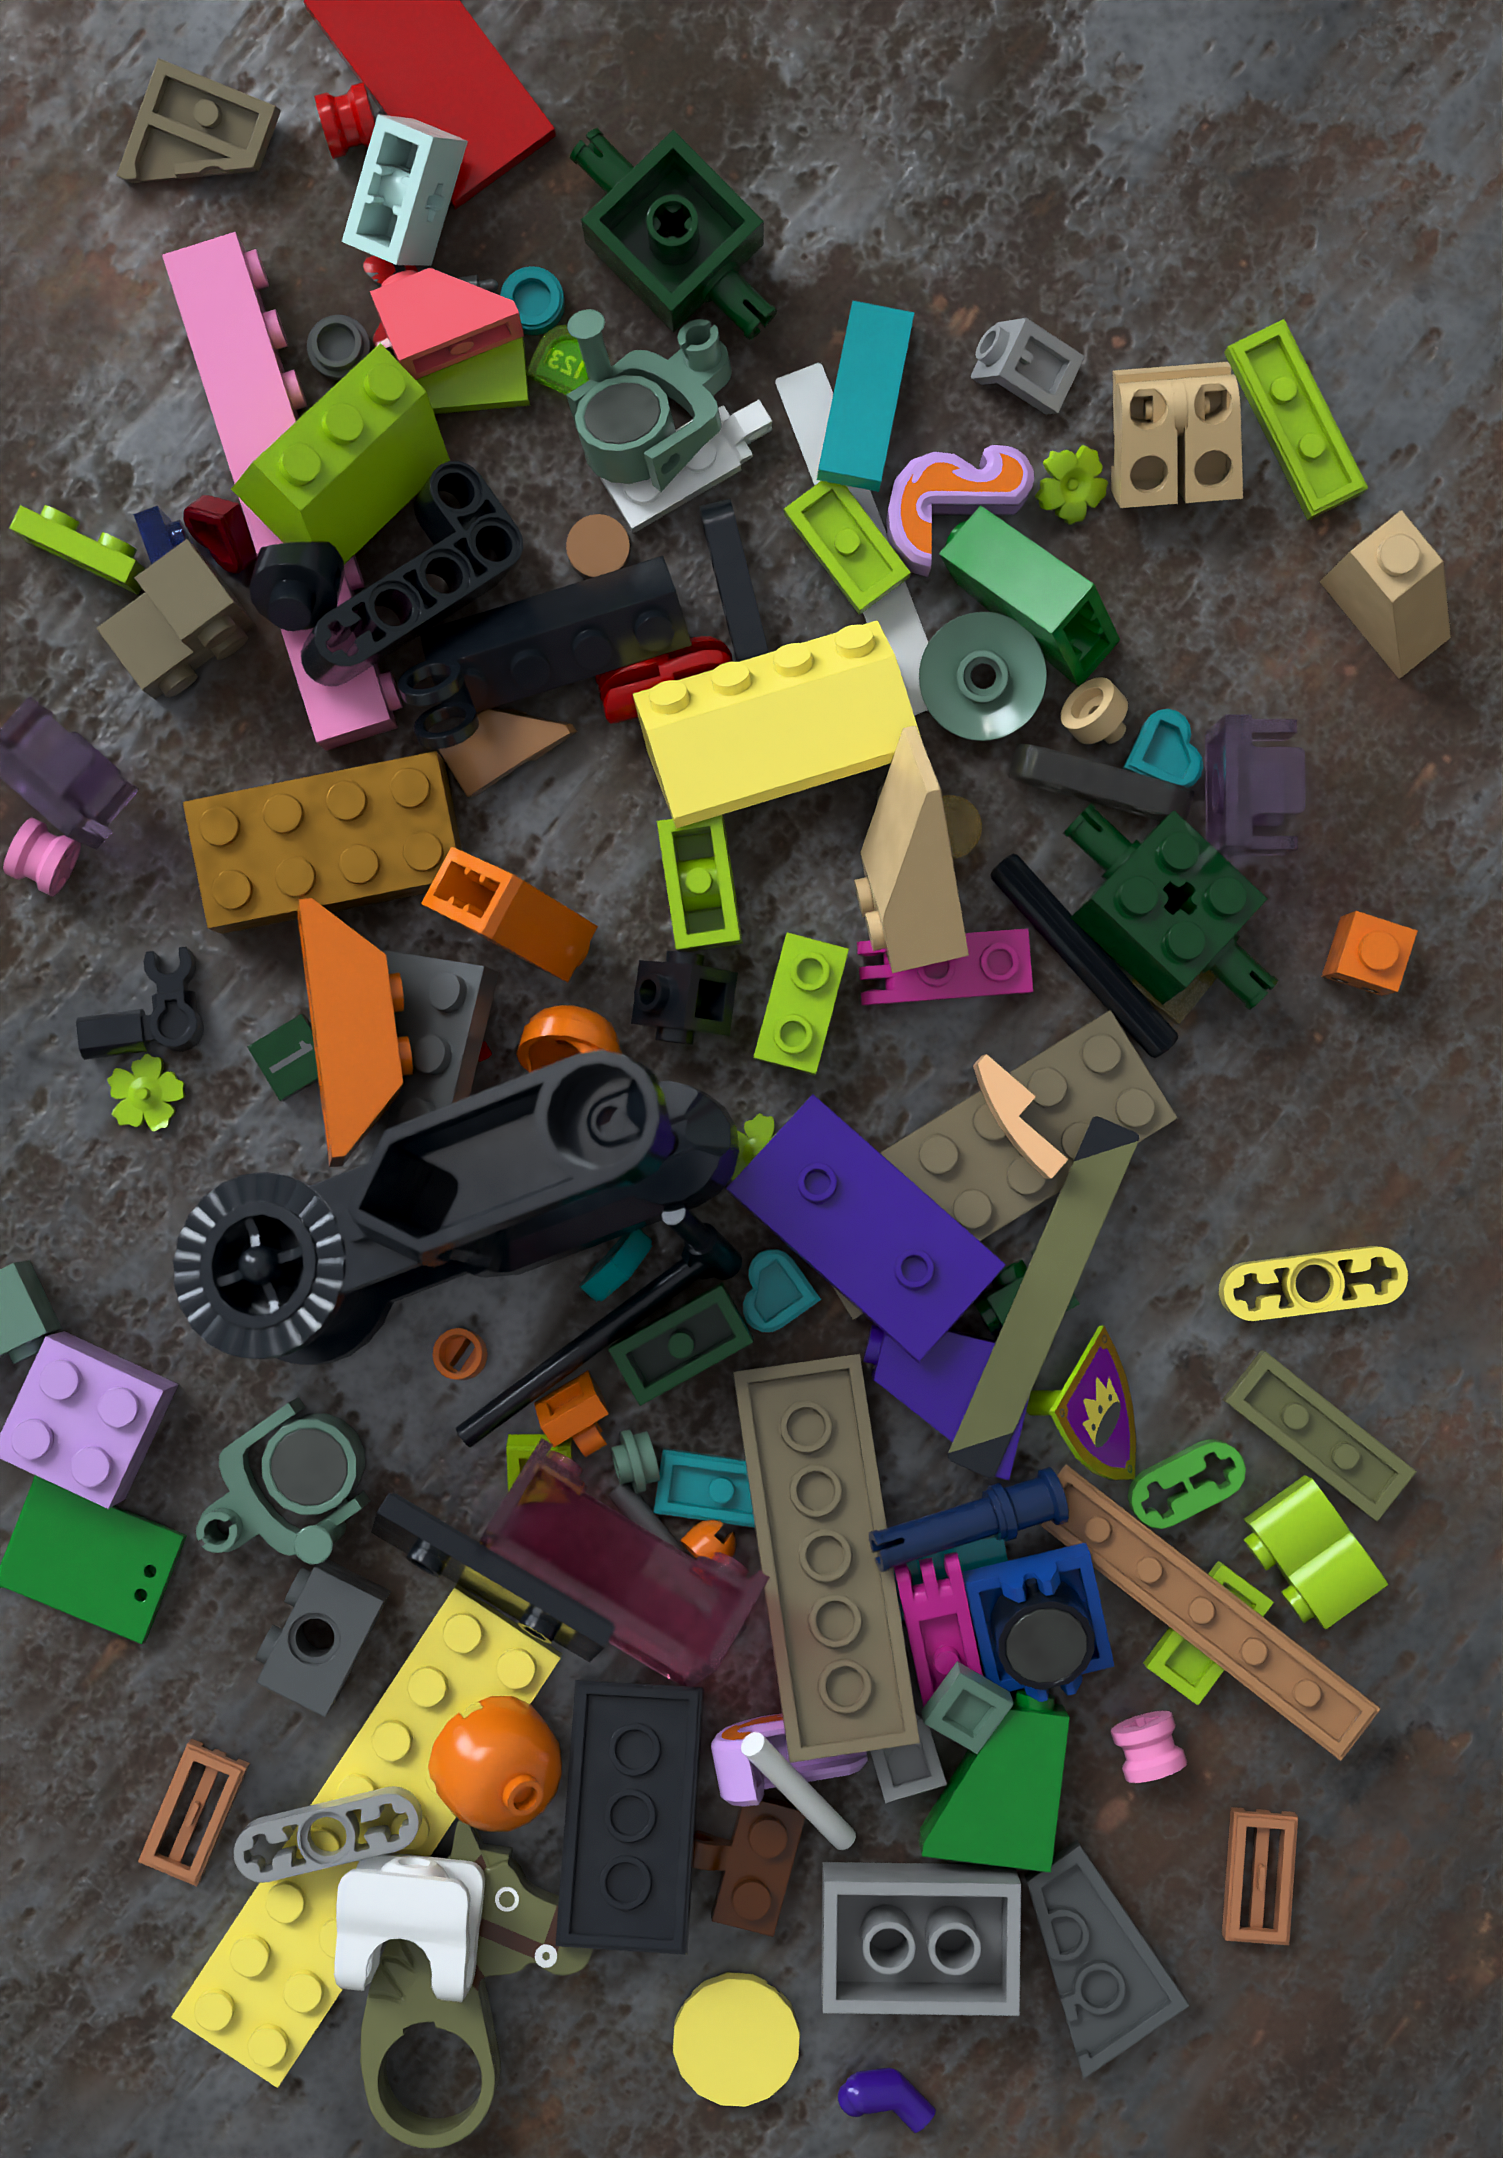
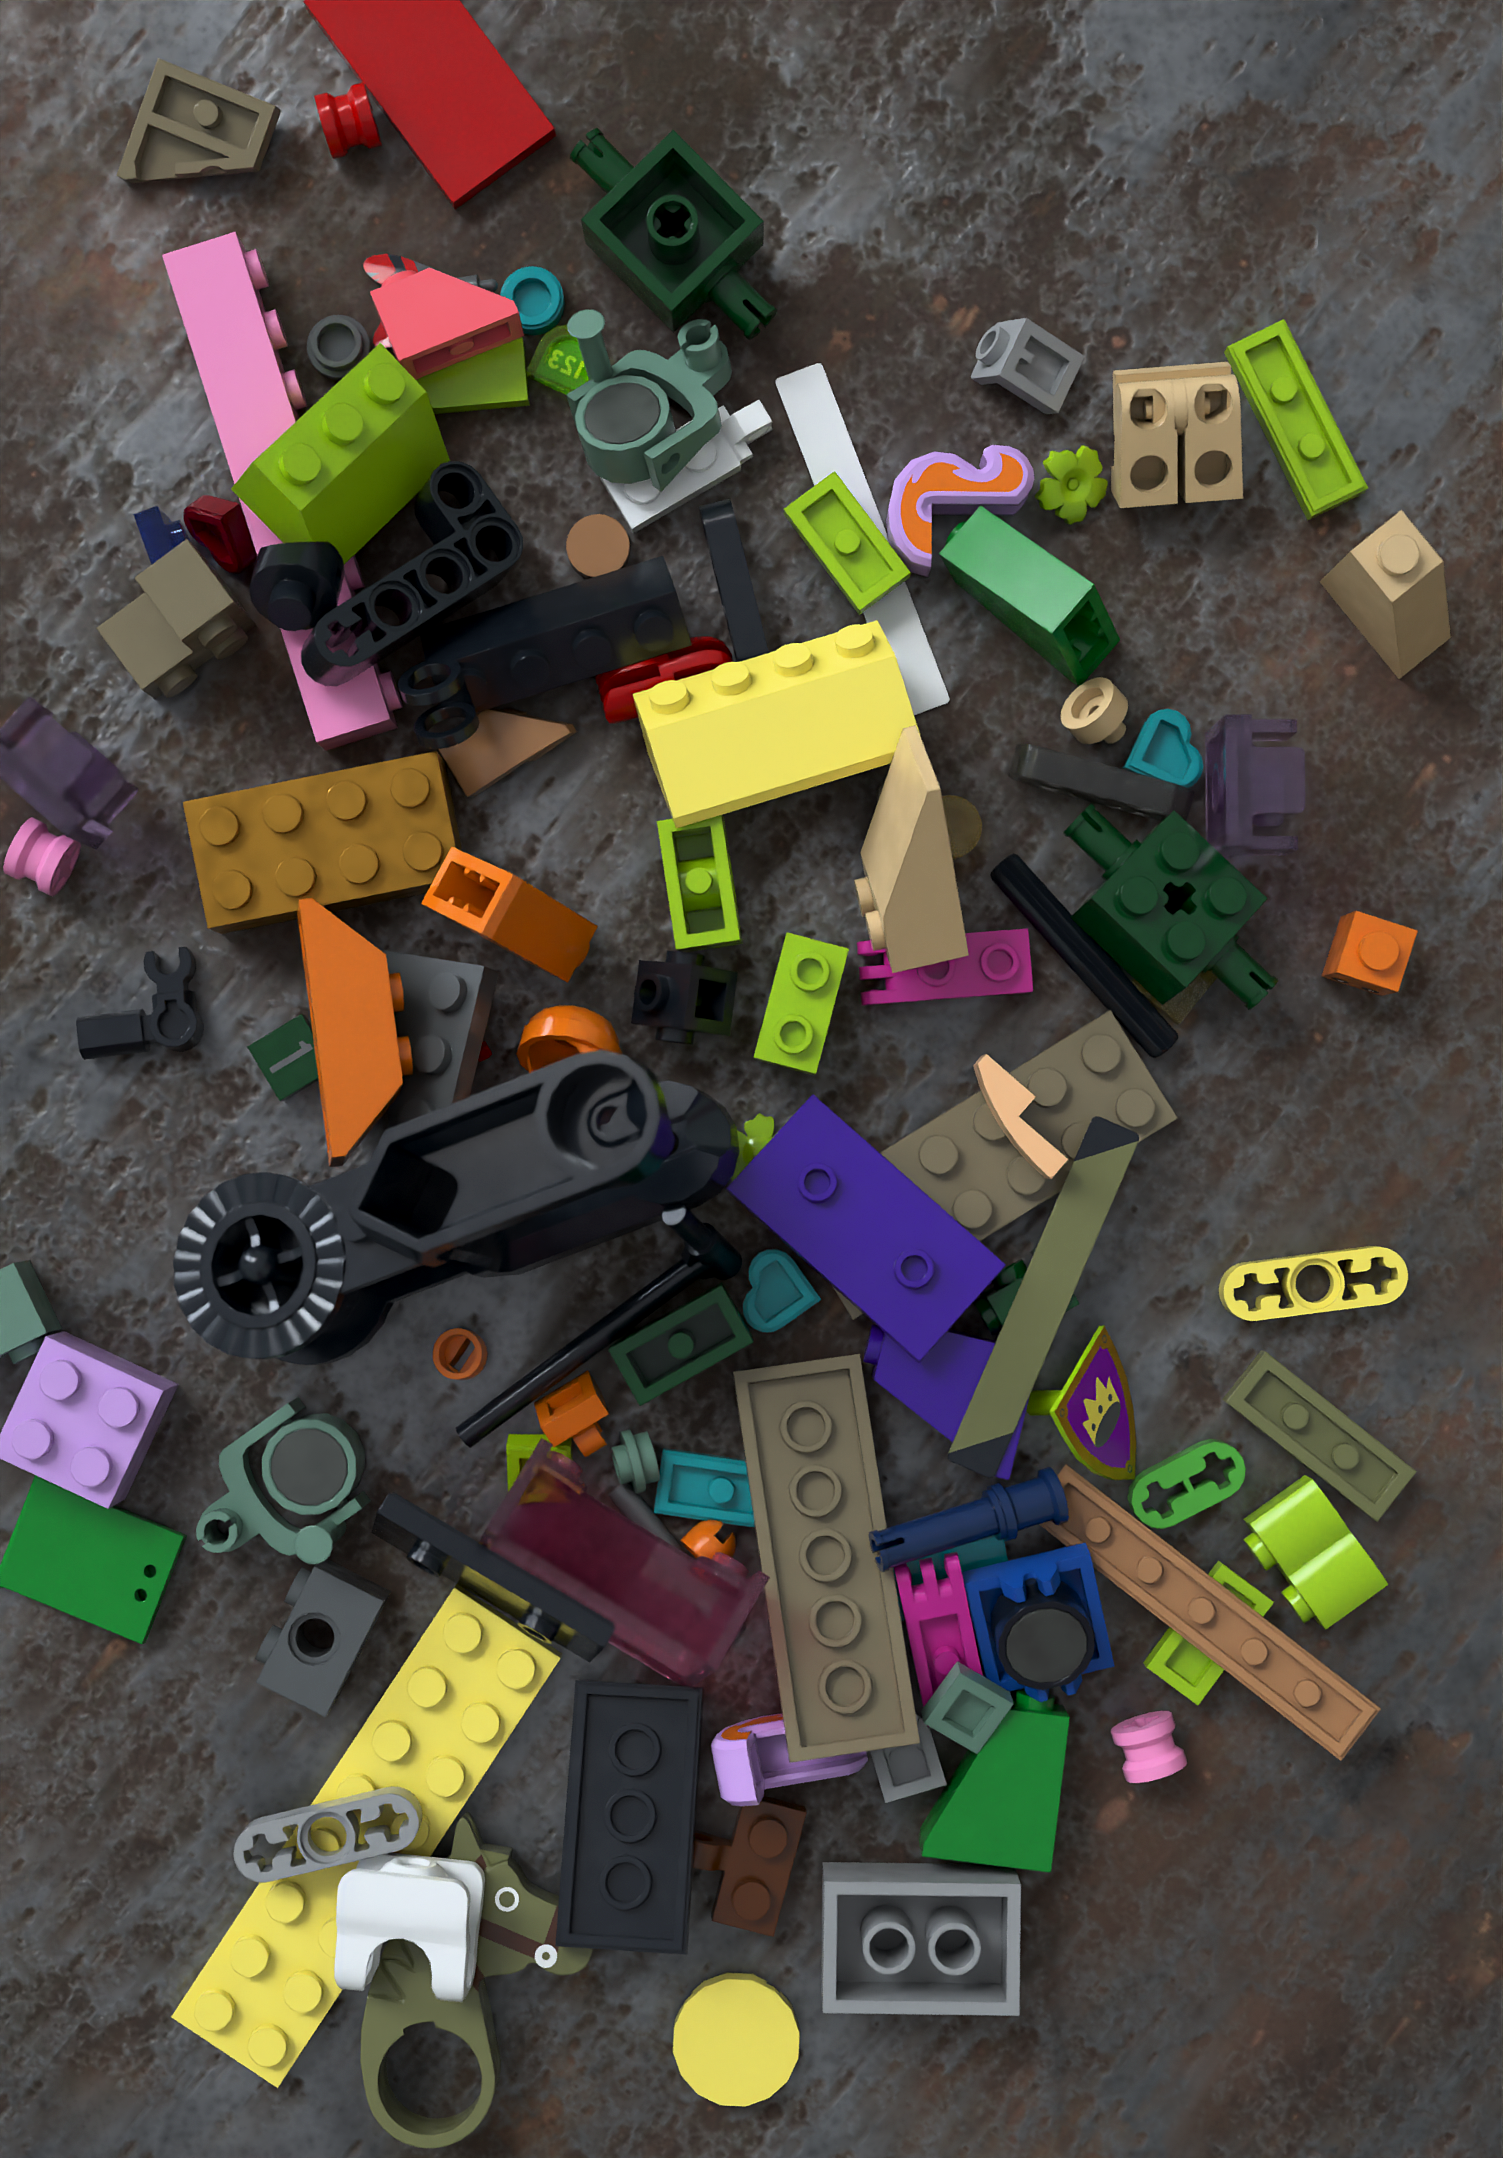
(57, 534): lime plate -> none
(145, 1093): lime plant -> none
(215, 1762): nougat tile -> none
(404, 191): light aqua brick -> none
(497, 1765): orange cylinder -> none
(616, 1265): teal tile -> none
(798, 1790): white bar -> none
(865, 396): teal tile -> none
(885, 2091): dark purple arm -> none
(948, 681): sand green dish -> none
(1100, 1961): dark grey wing -> none
(1262, 1821): nougat tile -> none

